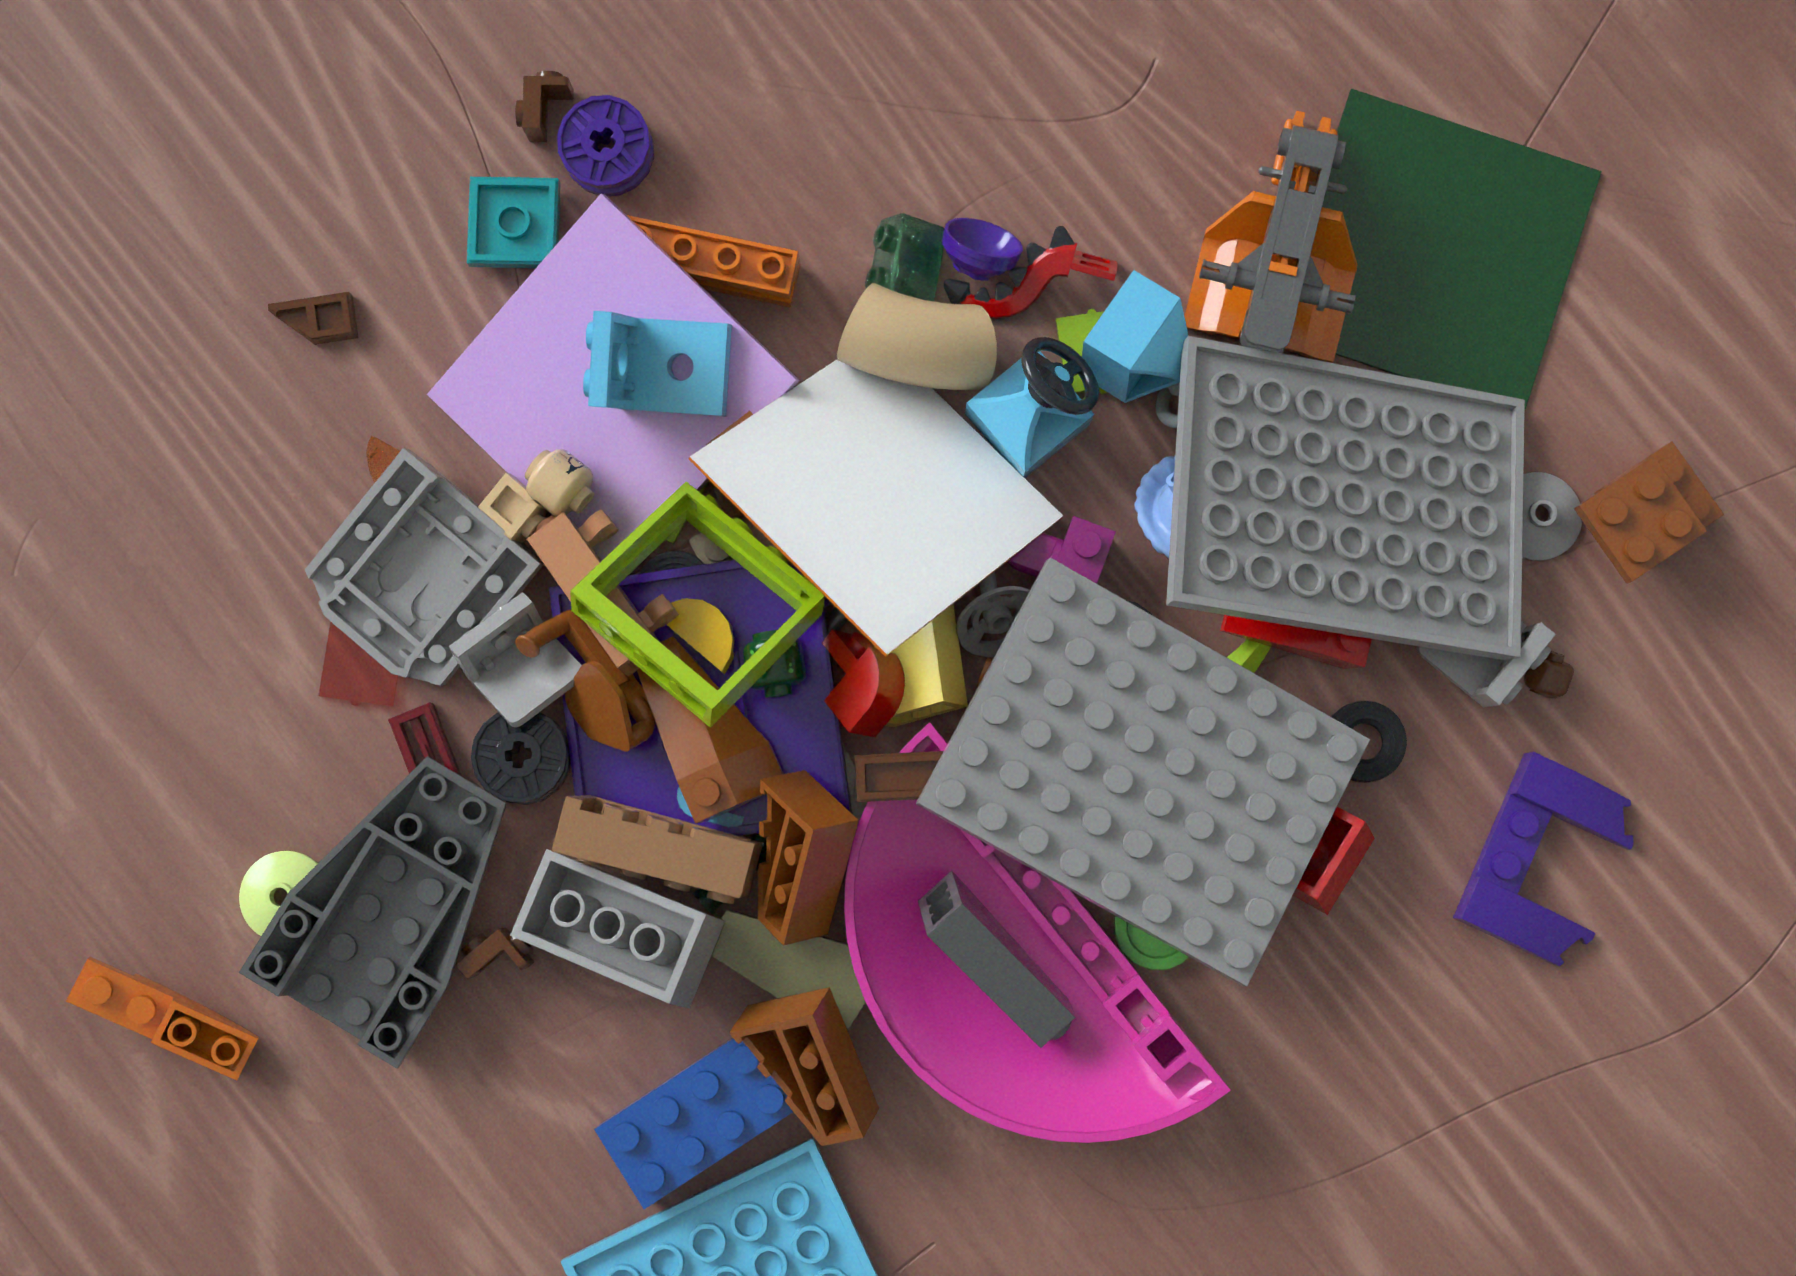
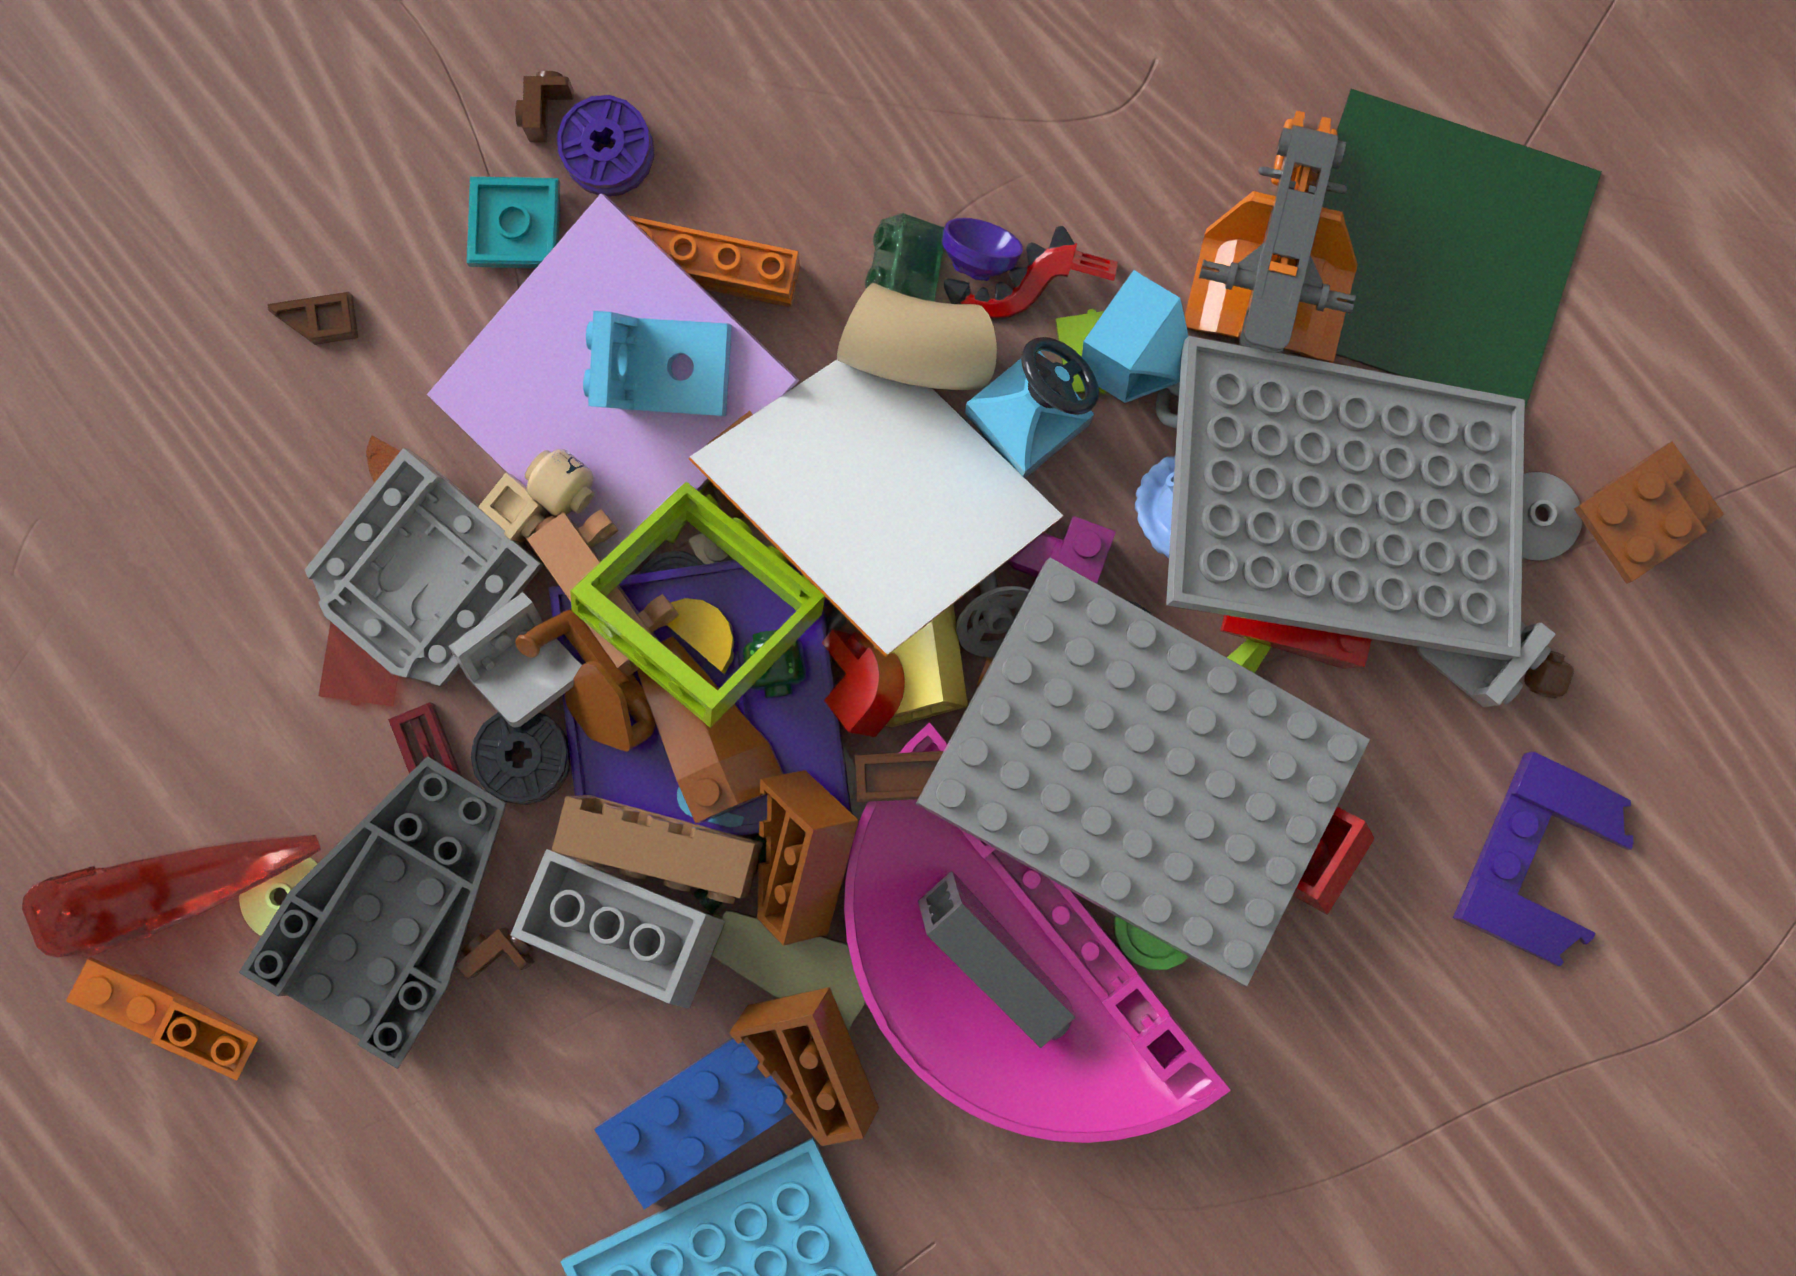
(137, 898): none -> clear red piece
(1392, 735): black tyre -> none

